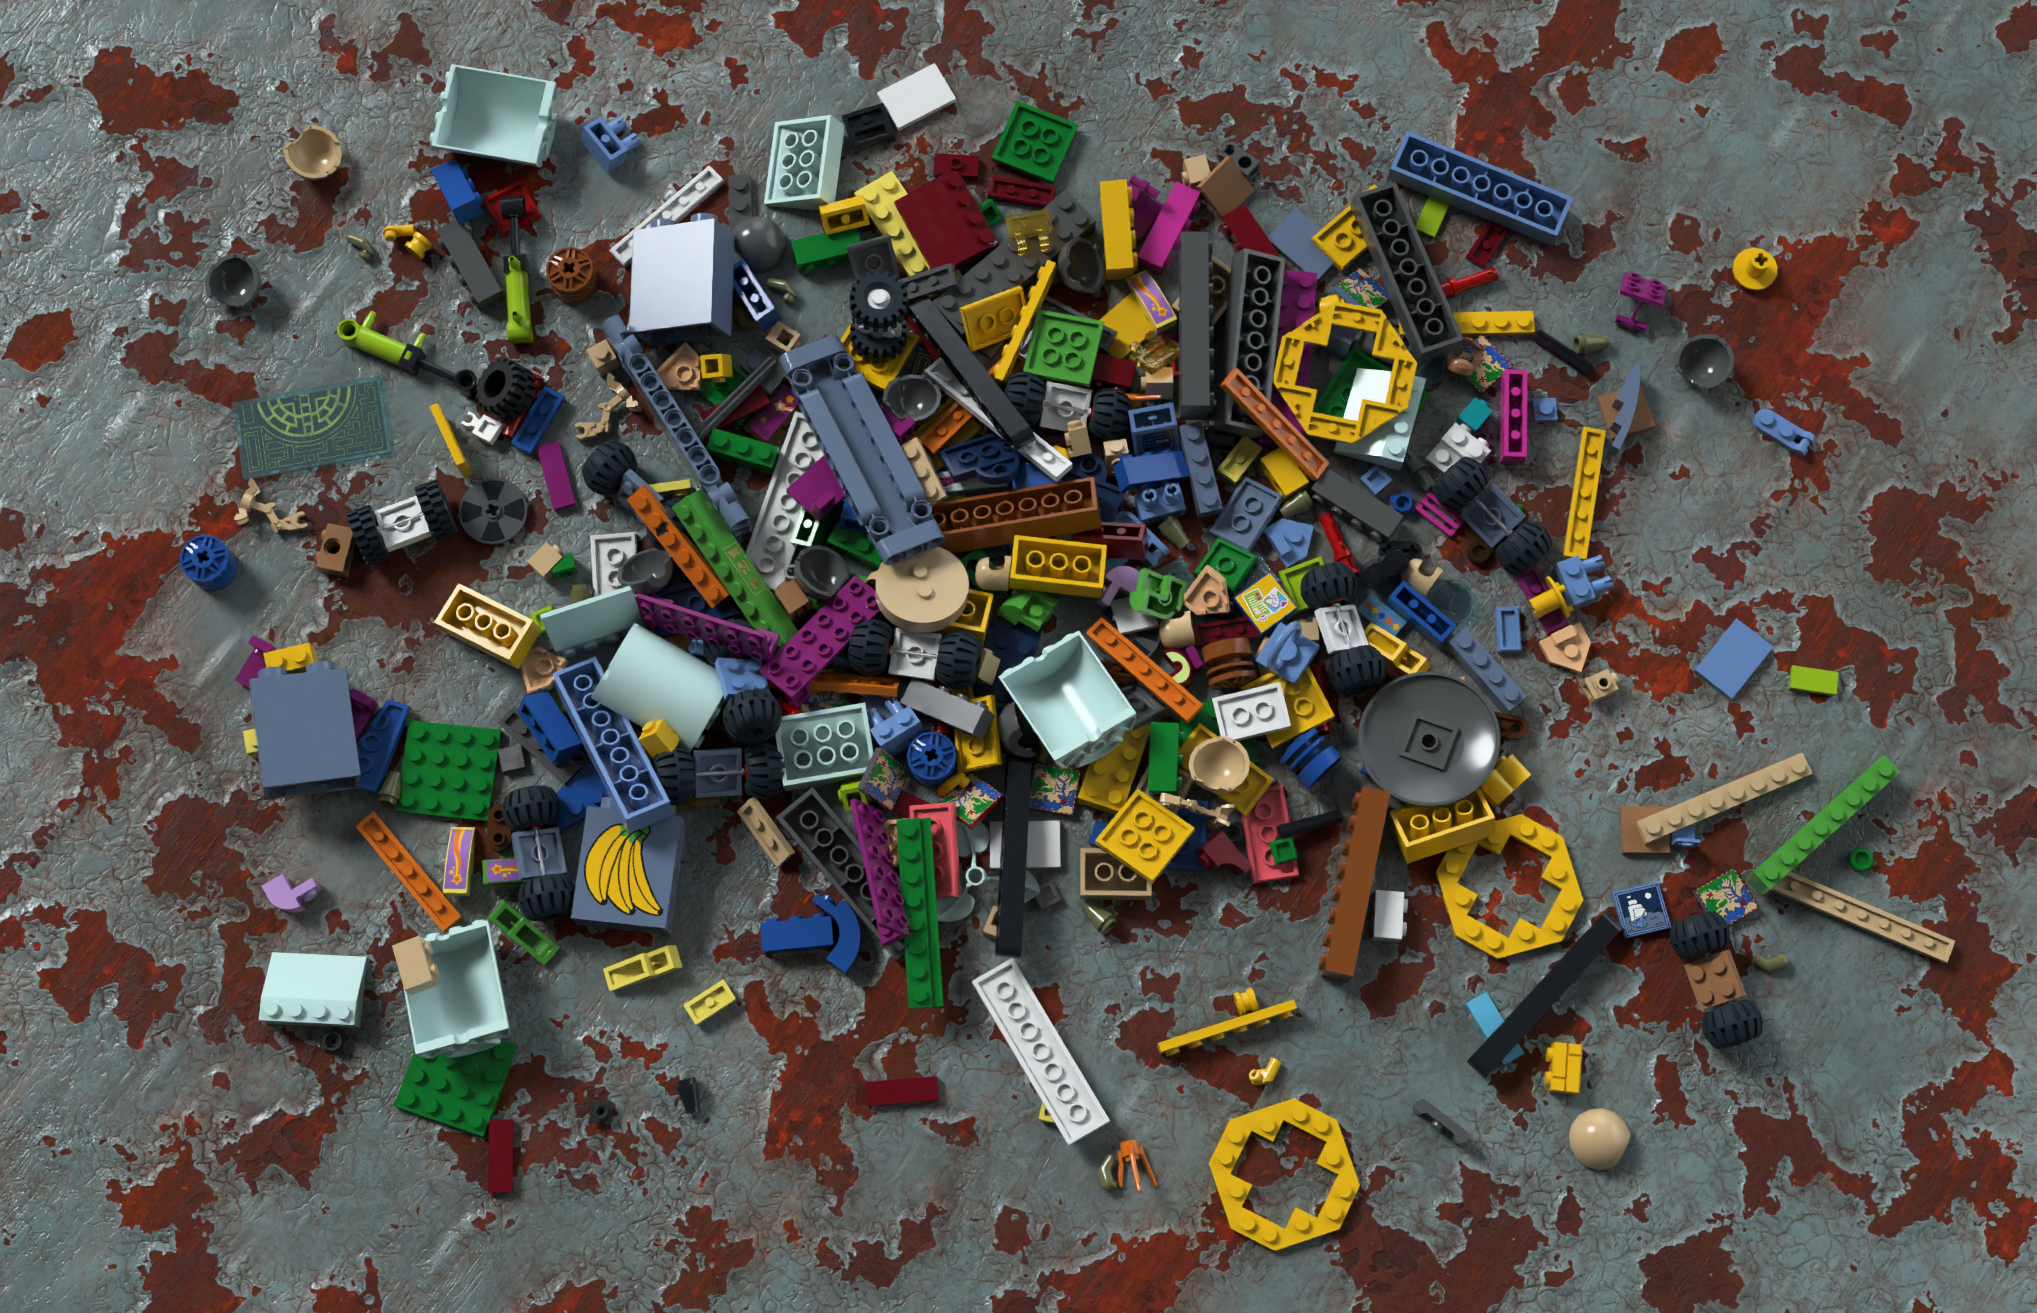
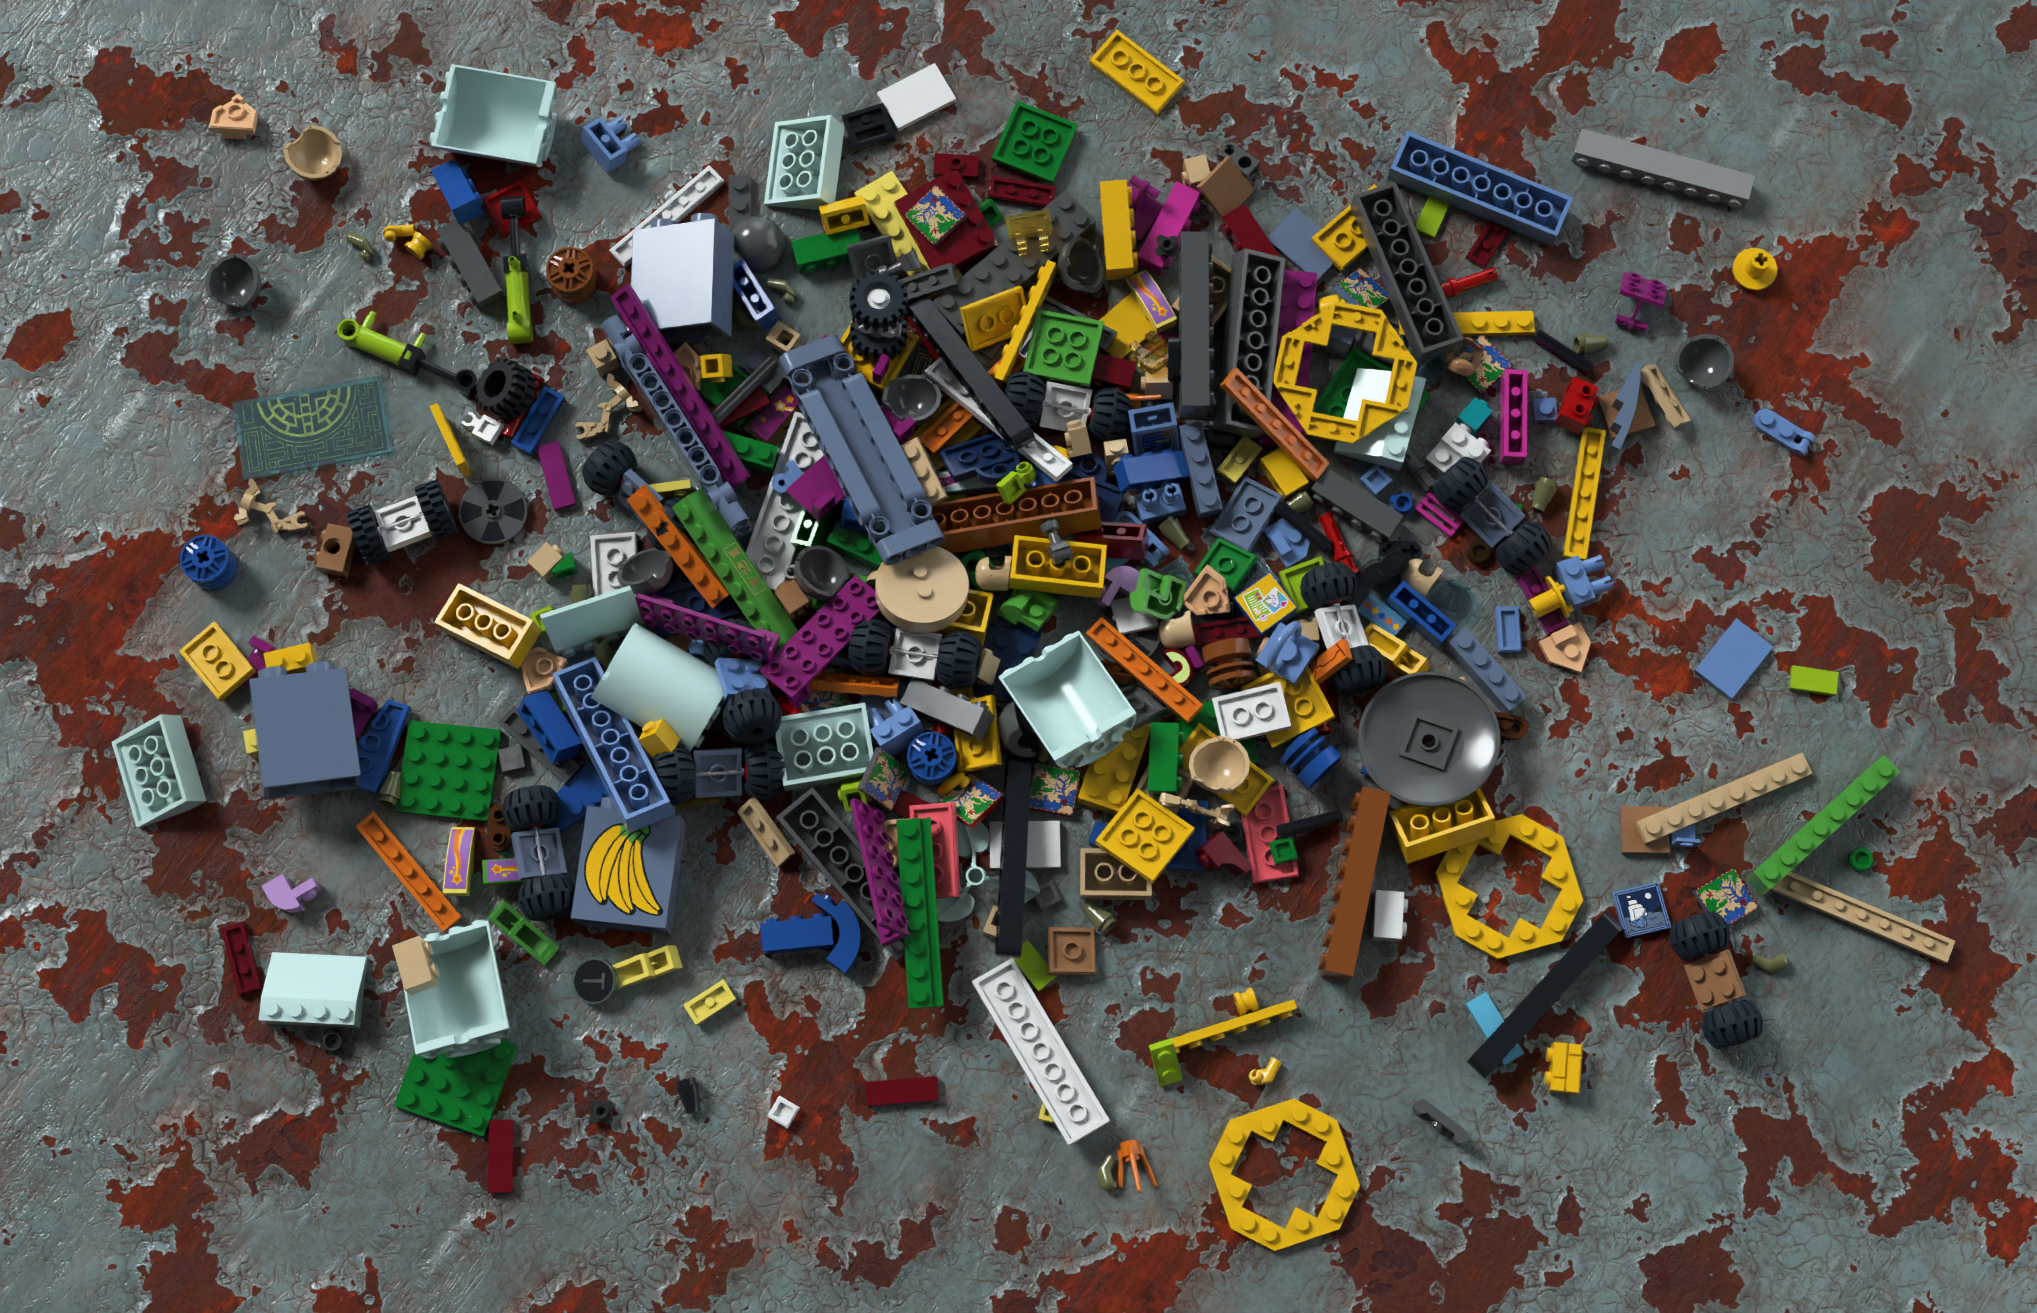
(158, 770): none -> light aqua slope
(217, 661): none -> yellow tile
(234, 119): none -> light nougat plate
(241, 959): none -> dark red tile
(595, 980): none -> black tile
(603, 652): none -> olive cone
(679, 385): none -> magenta plate
(783, 1112): none -> white tile
(784, 480): none -> medium blue leg
(881, 369): none -> magenta tile
(907, 262): none -> dark grey leg
(935, 215): none -> tile
(1012, 485): none -> lime plate
(1034, 967): none -> lime tile
(1058, 550): none -> dark grey leg
(1071, 951): none -> medium nougat tile
(1136, 72): none -> yellow tile
(1161, 250): none -> pearl dark grey plate
(1165, 1062): none -> lime plate
(1173, 358): none -> black beam
(1302, 525): none -> black axle
(1331, 661): none -> orange tile
(1504, 779): yellow brick -> none
(1544, 492): none -> olive cone
(1576, 405): none -> red brick
(1594, 691): tan brick -> none
(1599, 1138): tan cylinder -> none
(1663, 168): none -> light grey brick
(1664, 396): none -> tan plate

